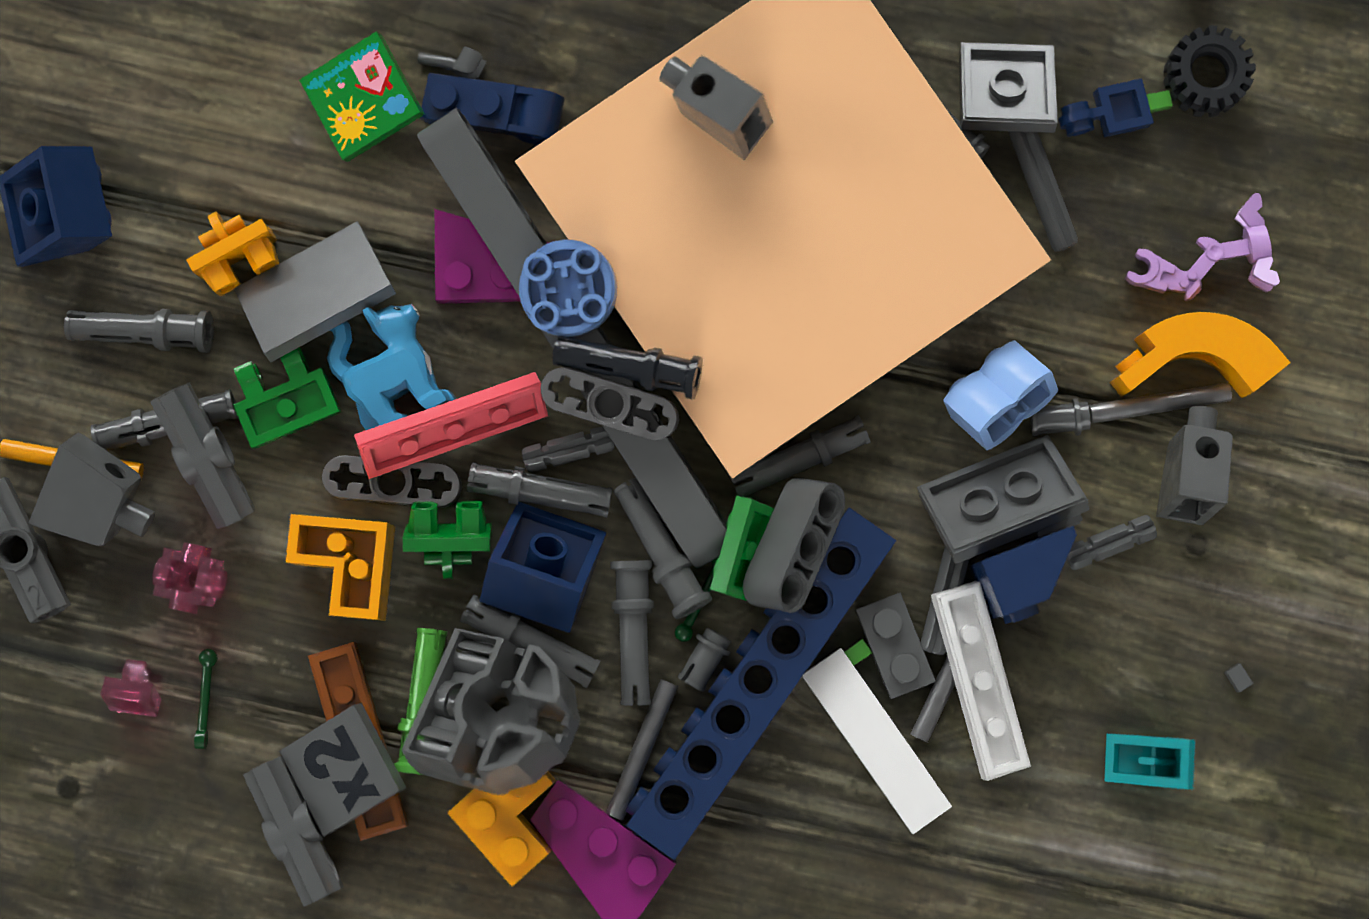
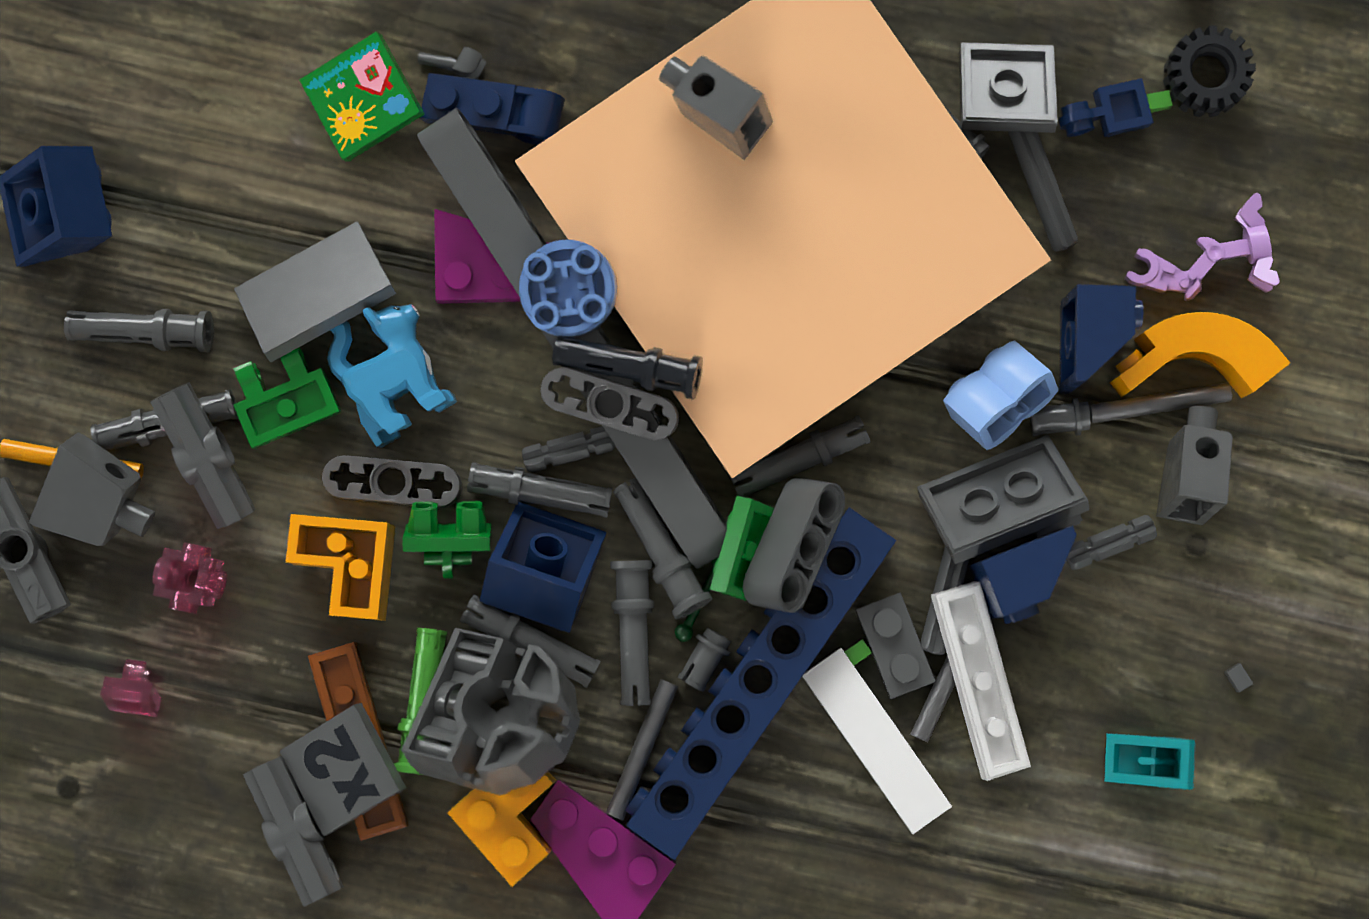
(207, 659): dark green hinge -> none
(227, 245): light orange hips -> none
(451, 425): coral tile -> none
(1093, 328): none -> dark blue slope

